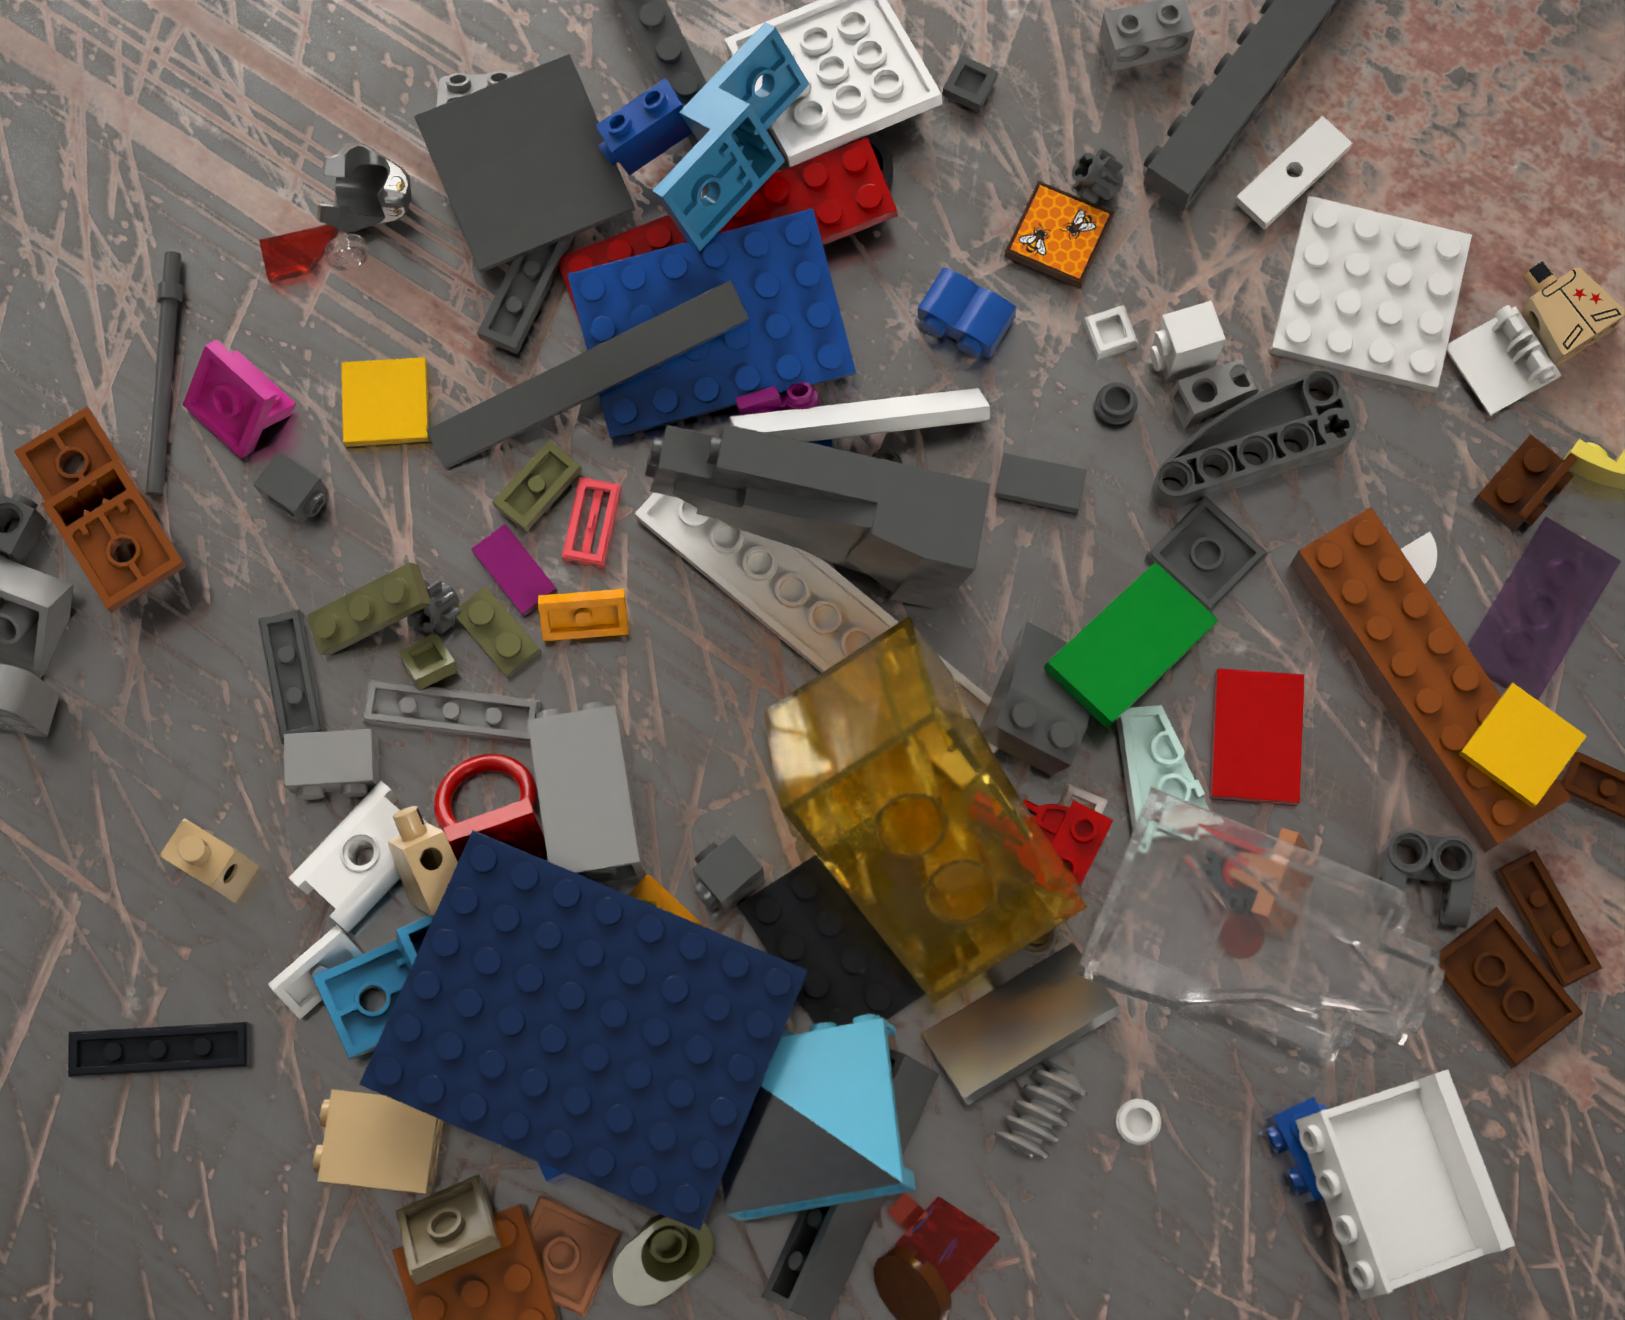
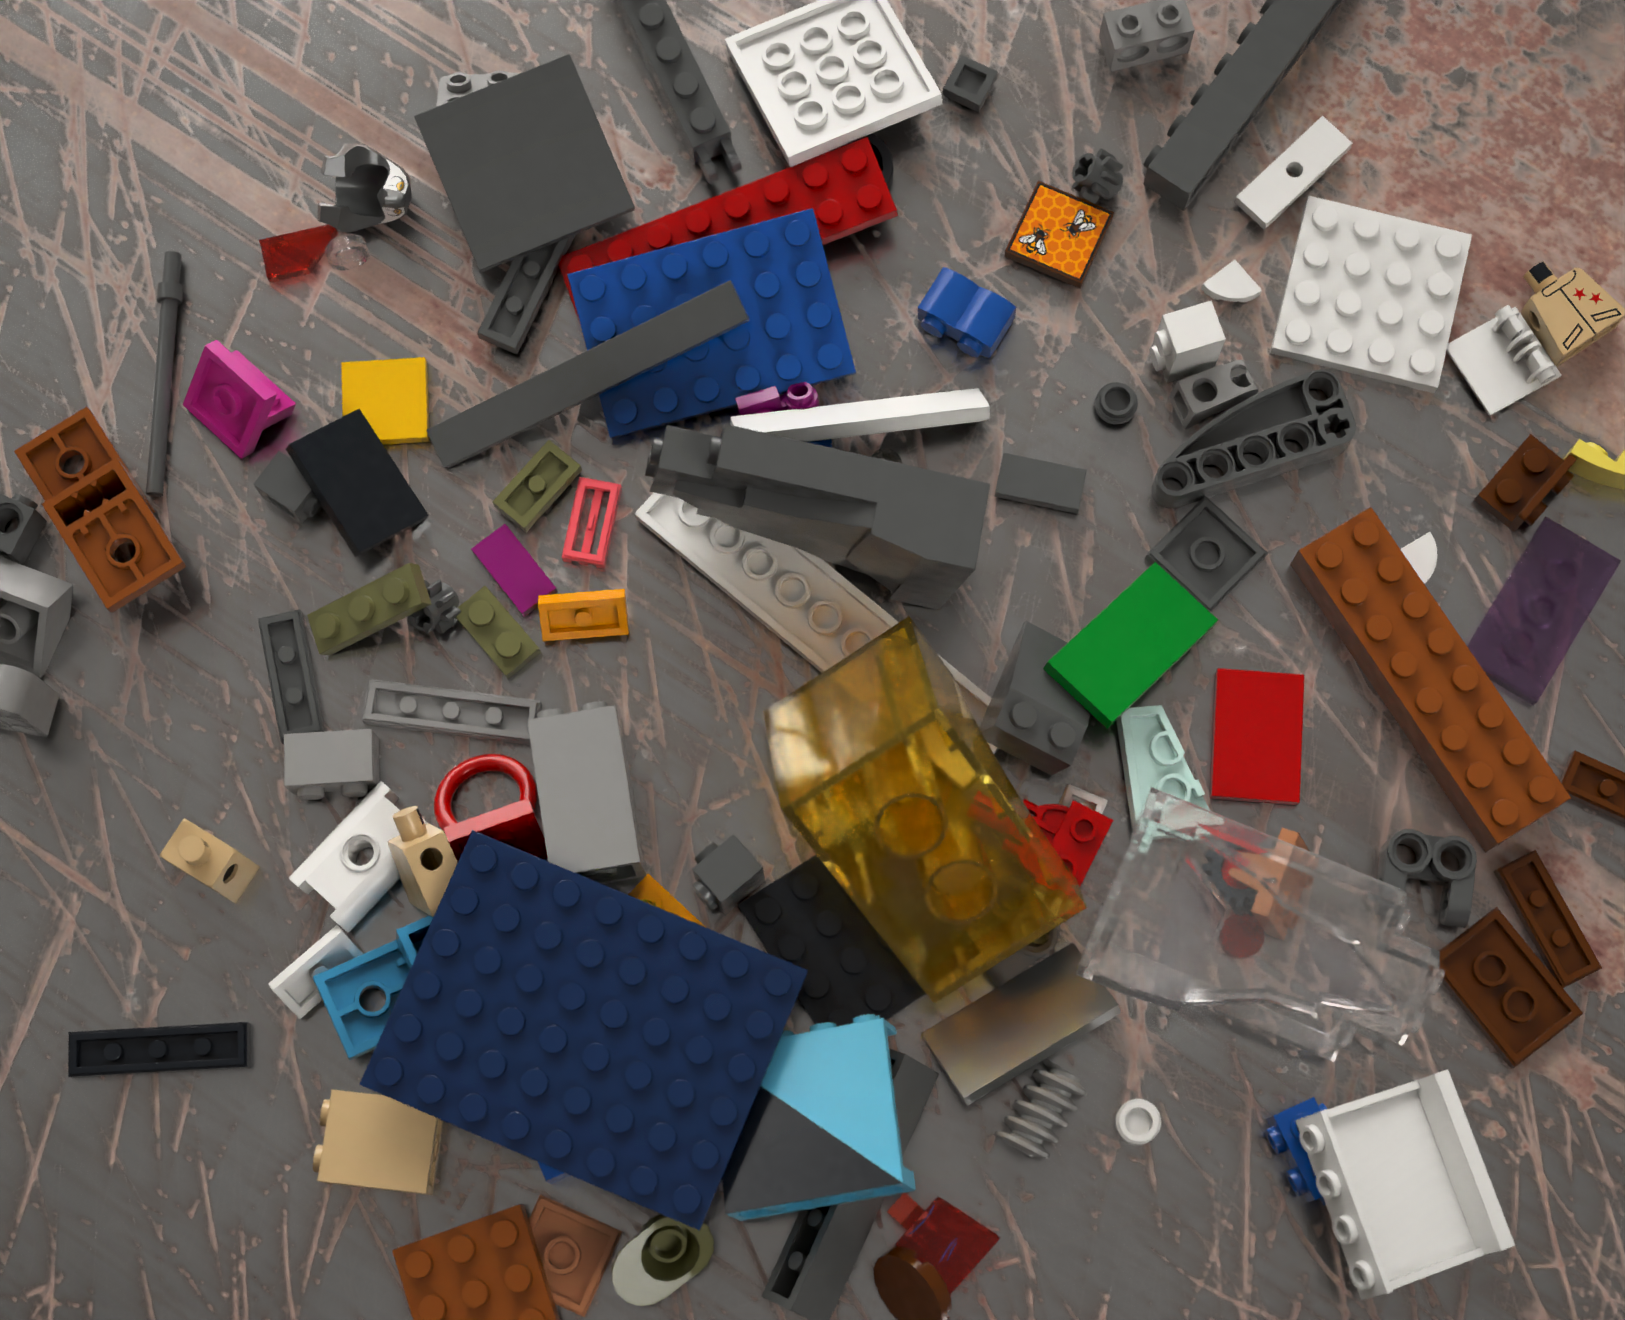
(357, 482): none -> black tile
(427, 661): olive plate -> none
(447, 1229): dark tan tile -> none
(644, 128): blue brick -> none
(733, 144): dark azure bracket -> none
(1110, 332): white tile -> none
(1232, 284): none -> white tile
(1522, 745): yellow tile -> none

